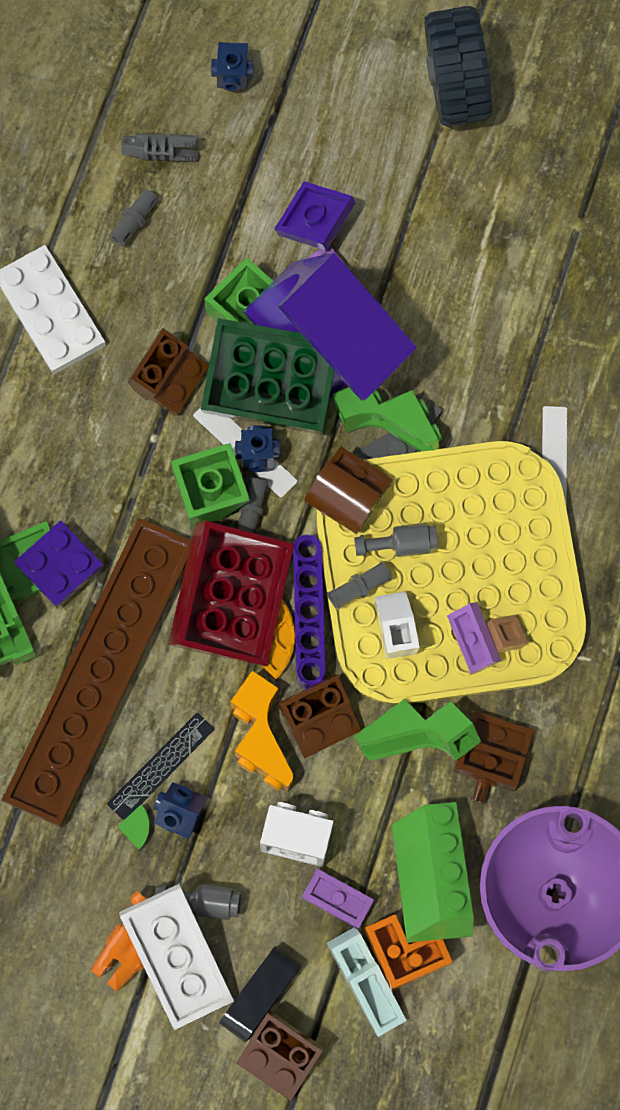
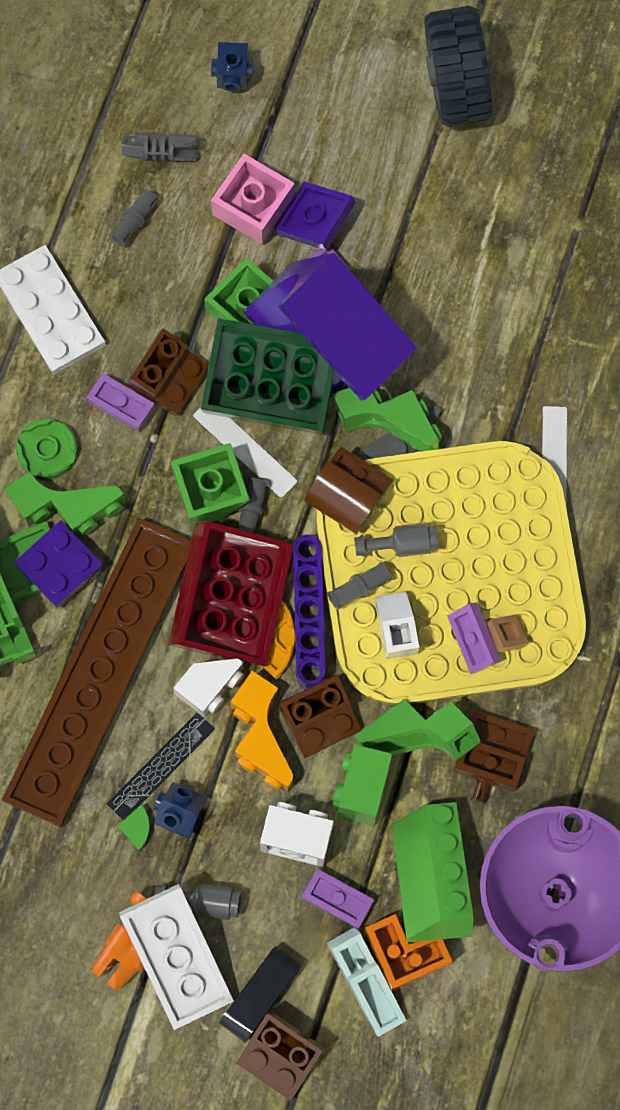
(46, 449): none -> bright green tile
(77, 508): none -> bright green arch
(120, 402): none -> medium lavender plate
(207, 682): none -> white slope
(253, 198): none -> bright pink brick
(259, 458): dark blue brick -> none
(364, 784): none -> bright green slope

